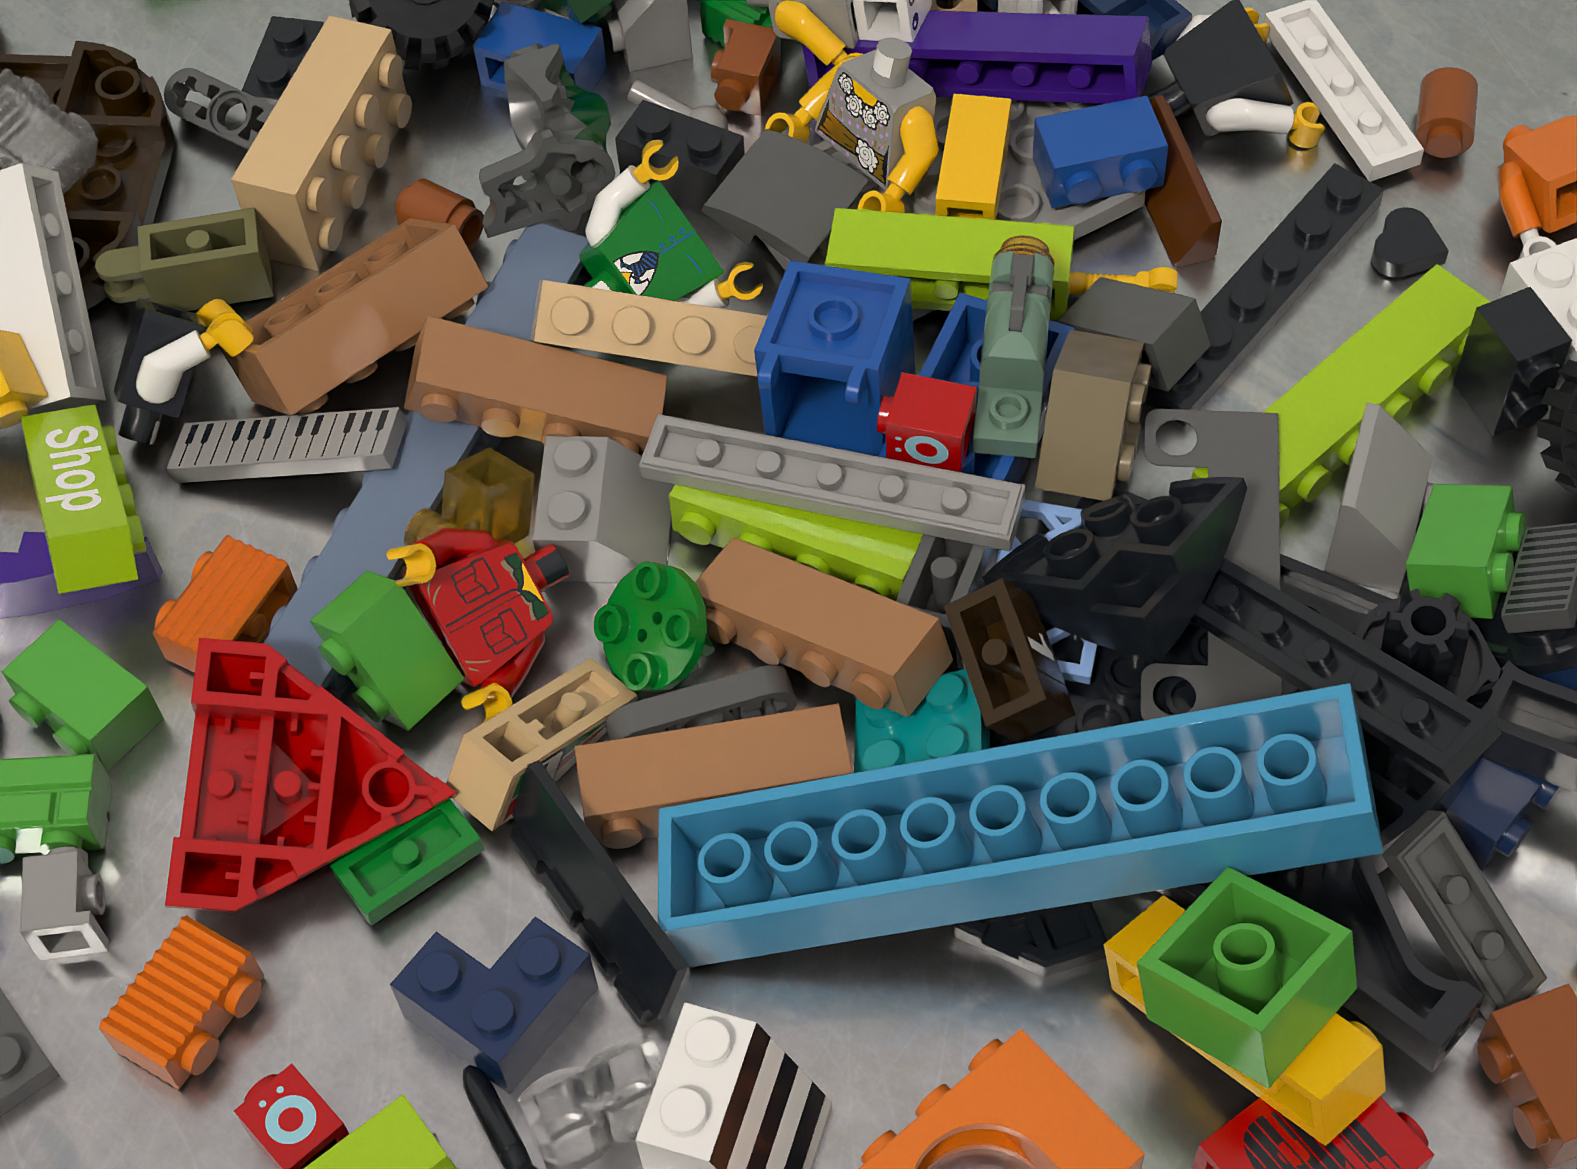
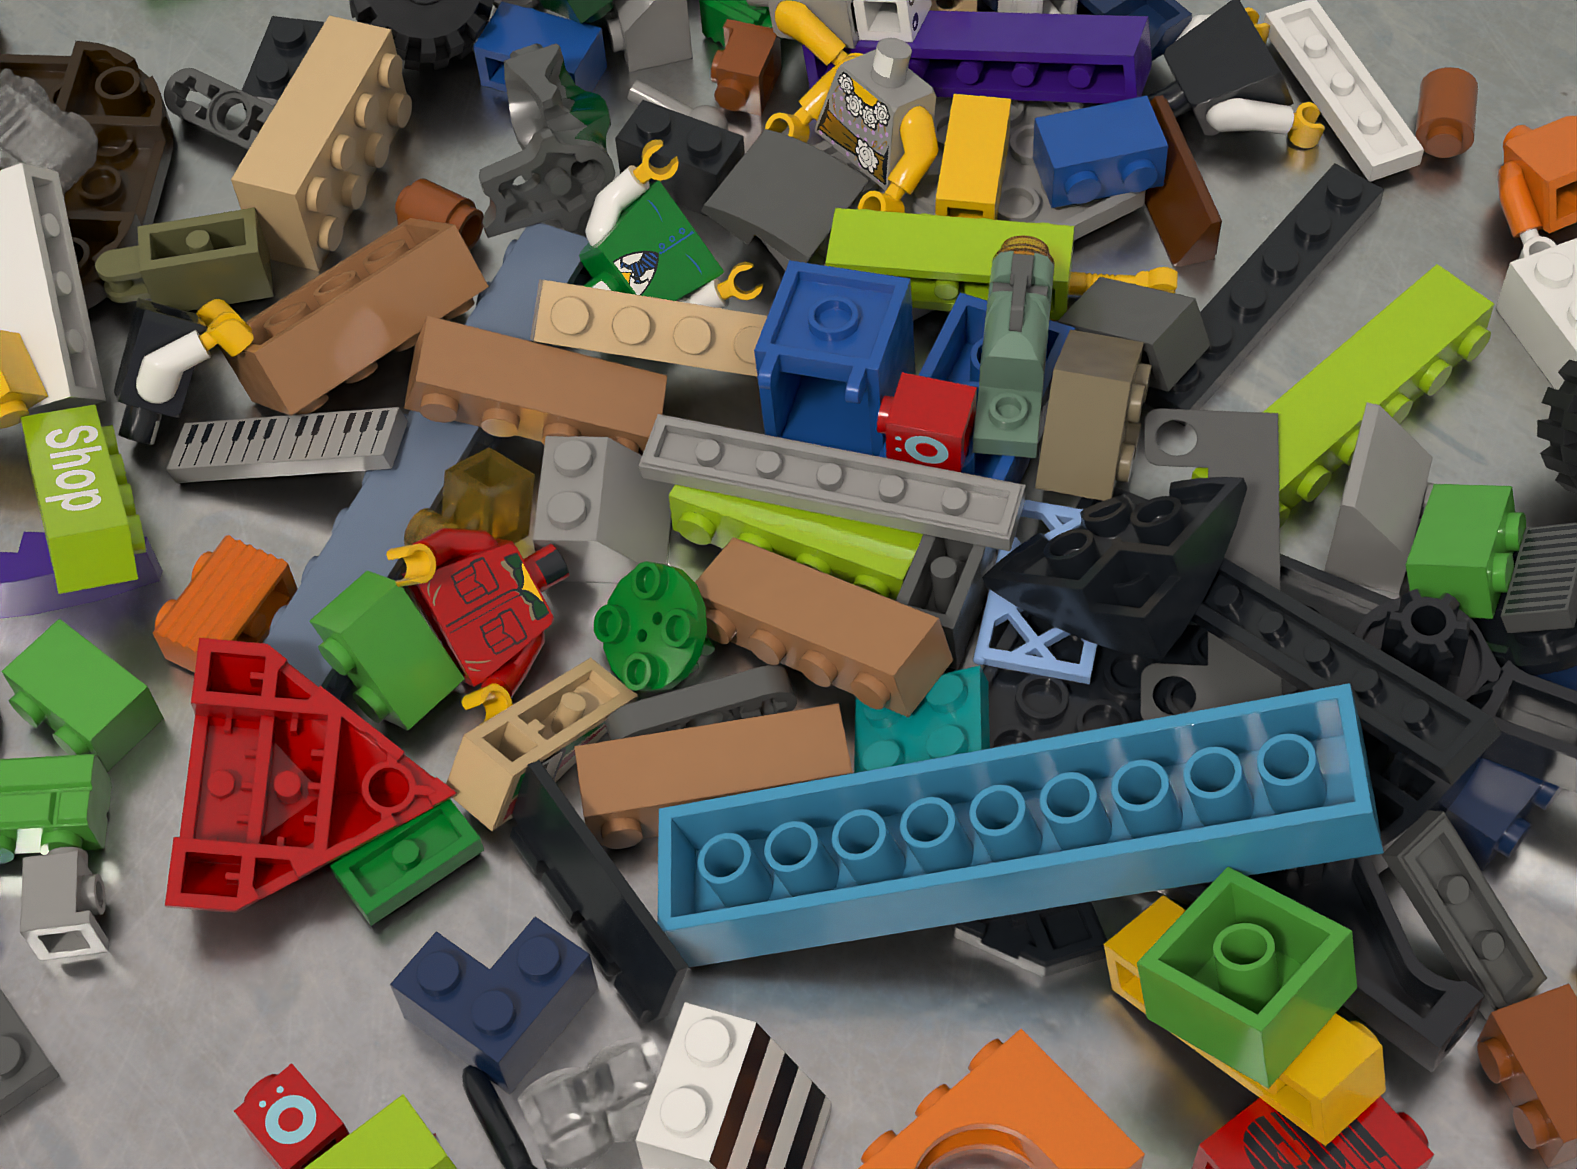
(183, 1002): orange brick -> none
(1009, 660): dark brown brick -> none
(1407, 244): black tile -> none
(1511, 361): black brick -> none

